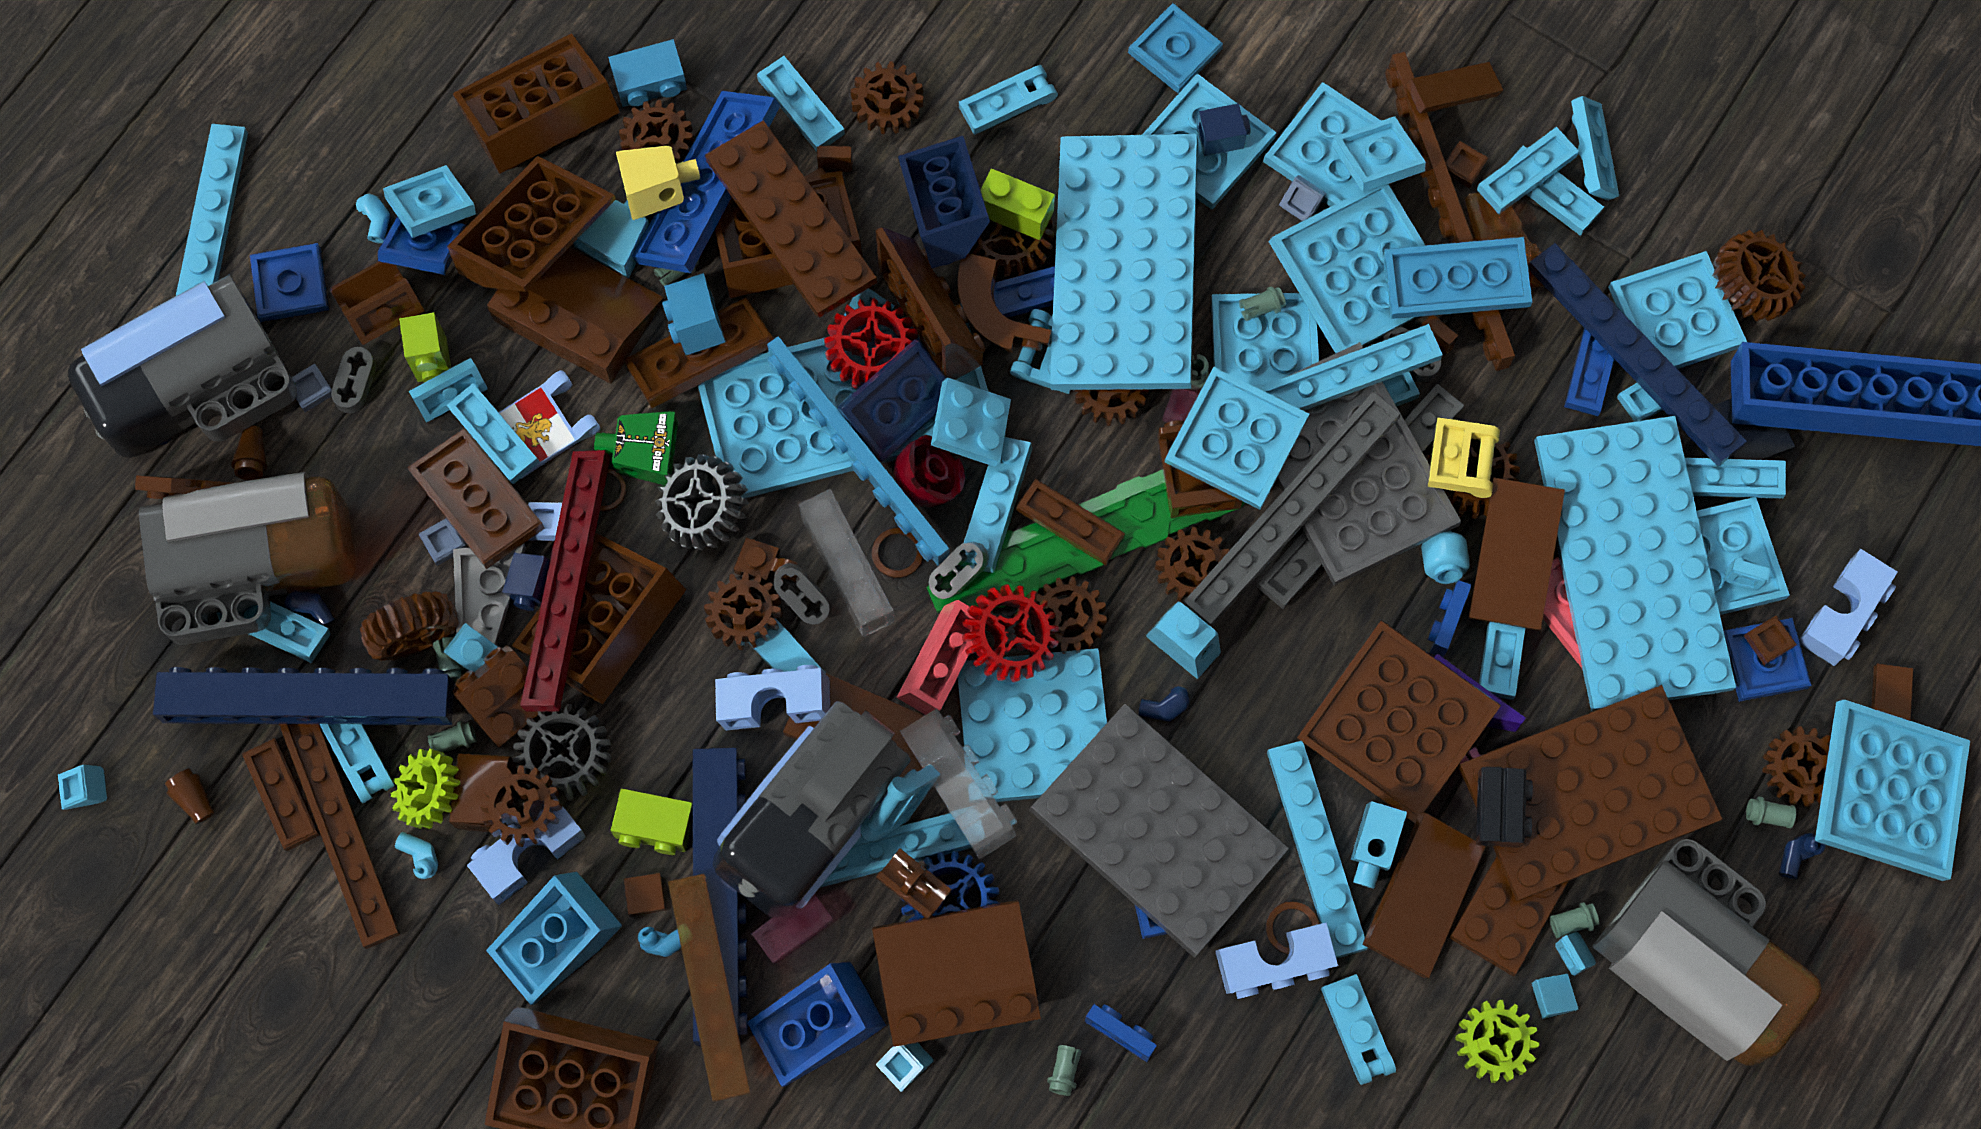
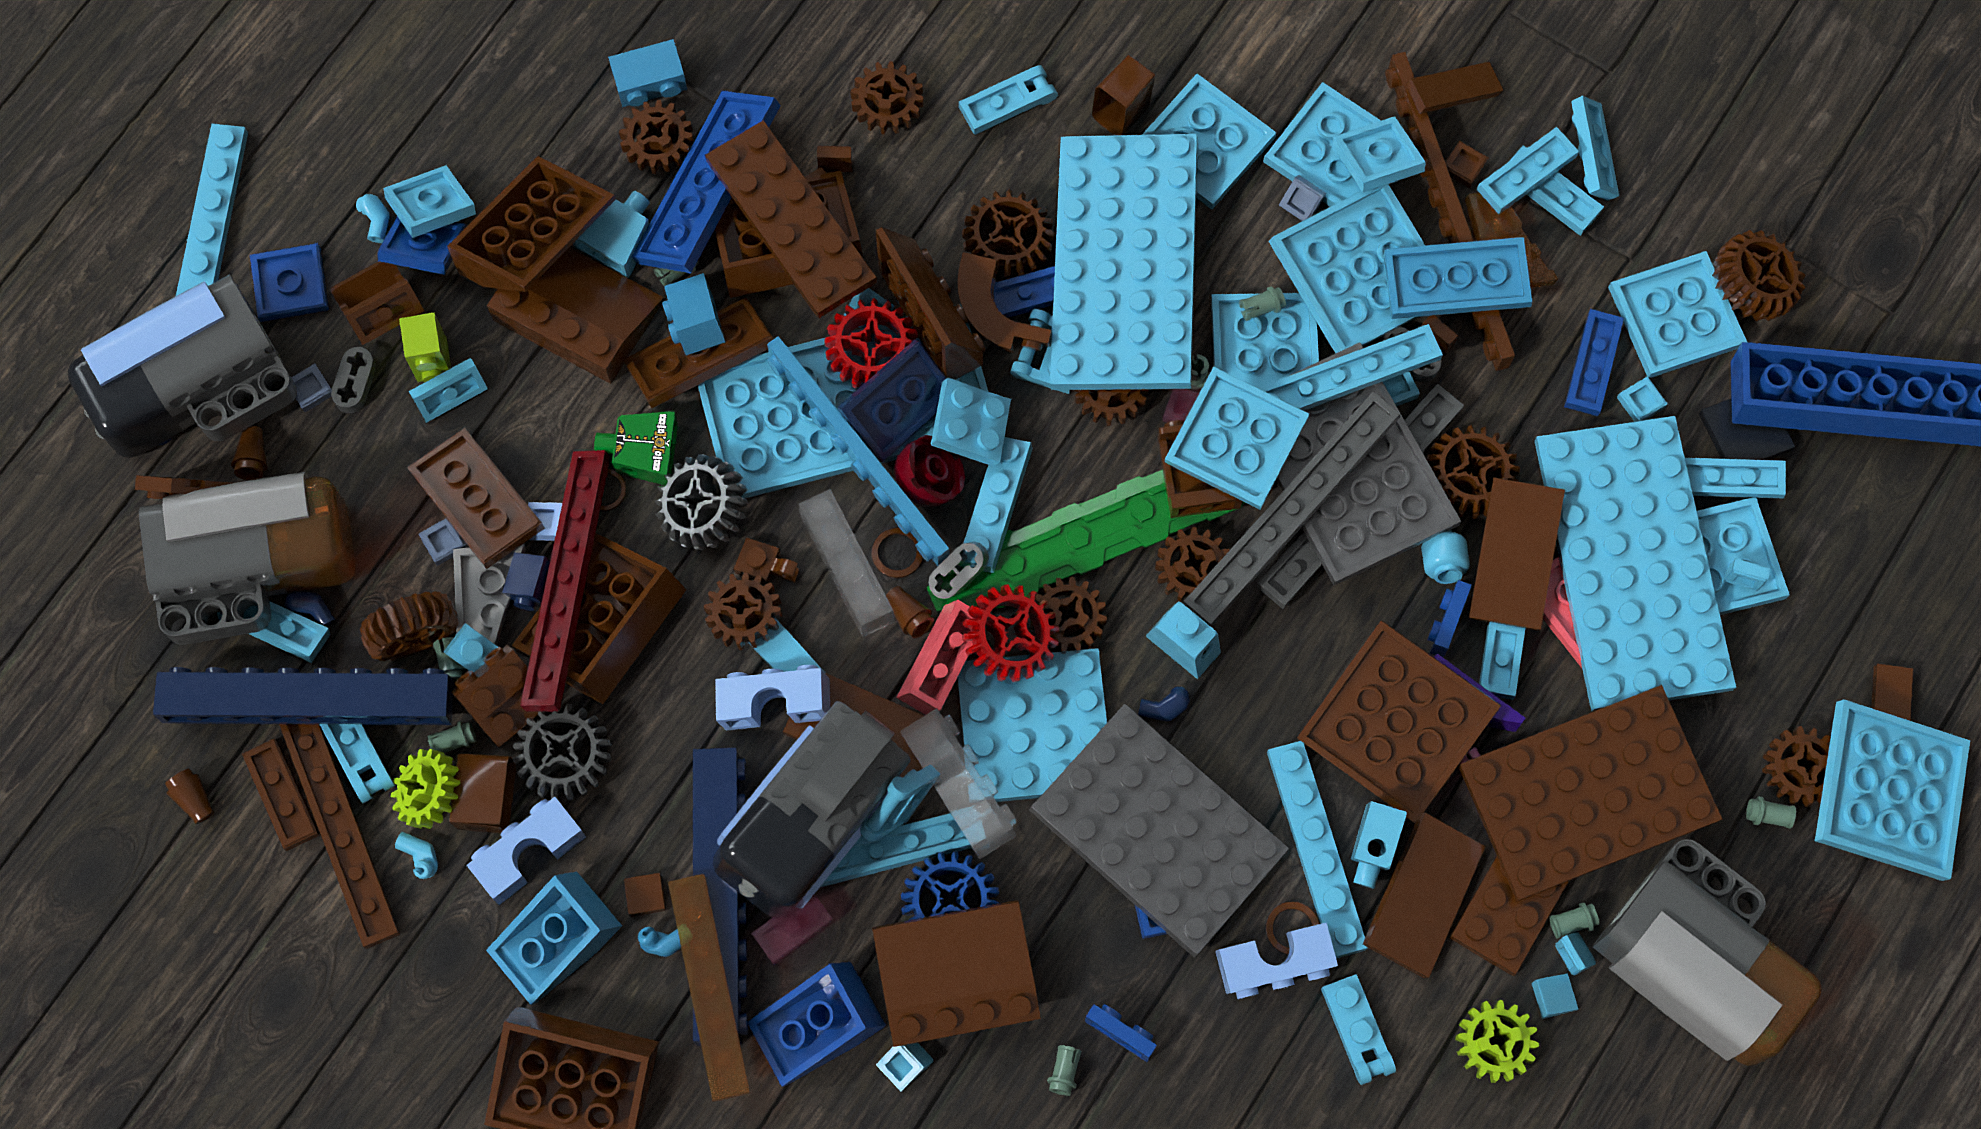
(82, 786): medium azure slope -> none
(493, 433): medium azure plate -> none
(507, 809): reddish brown gear -> none
(536, 103): reddish brown slope -> none
(543, 425): flag -> none
(652, 822): lime brick -> none
(654, 179): light yellow torso -> none
(795, 599): dark grey beam -> none
(800, 103): medium azure plate -> none
(910, 613): none -> reddish brown cone
(914, 884): reddish brown hips -> none
(945, 199): dark blue slope -> none
(1017, 204): lime brick -> none
(1070, 522): reddish brown tile -> none
(1117, 98): none -> reddish brown piece
(1175, 48): dark azure plate -> none
(1222, 129): dark blue brick -> none
(1452, 452): light yellow plate -> none
(1502, 807): black brick -> none
(1636, 354): dark blue plate -> none
(1770, 640): reddish brown tile -> none
(1779, 676): blue tile -> none
(1797, 851): dark blue arm -> none
(1865, 584): light blue arch -> none

